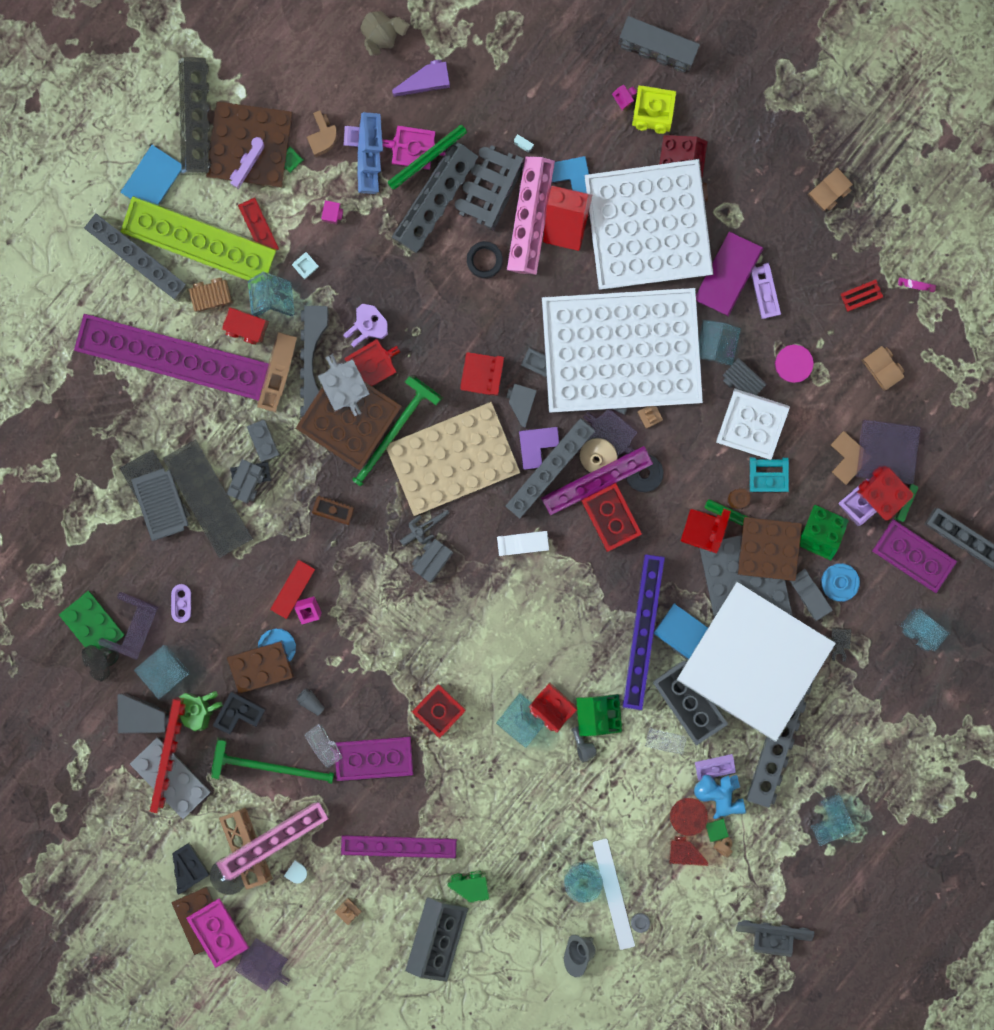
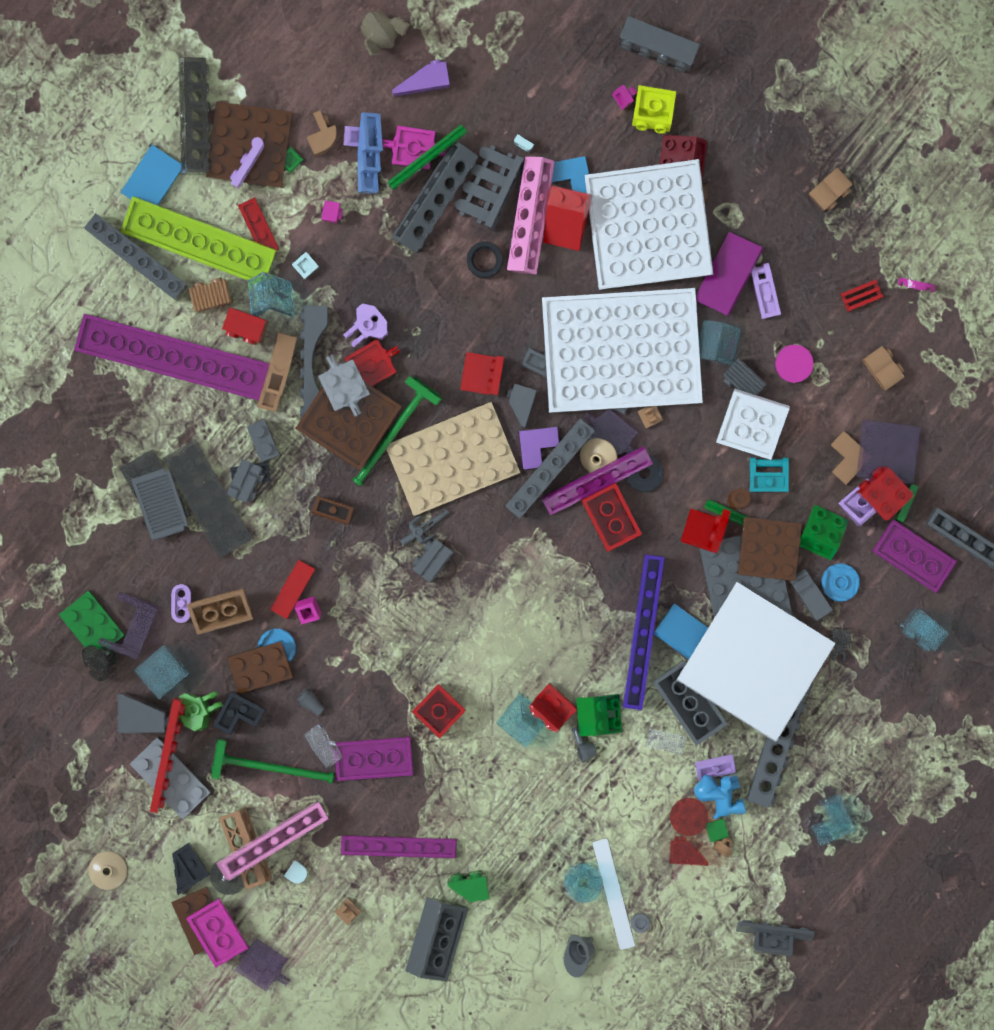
(117, 868): none -> tan dish
(220, 611): none -> medium nougat slope
(523, 543): white piece -> none

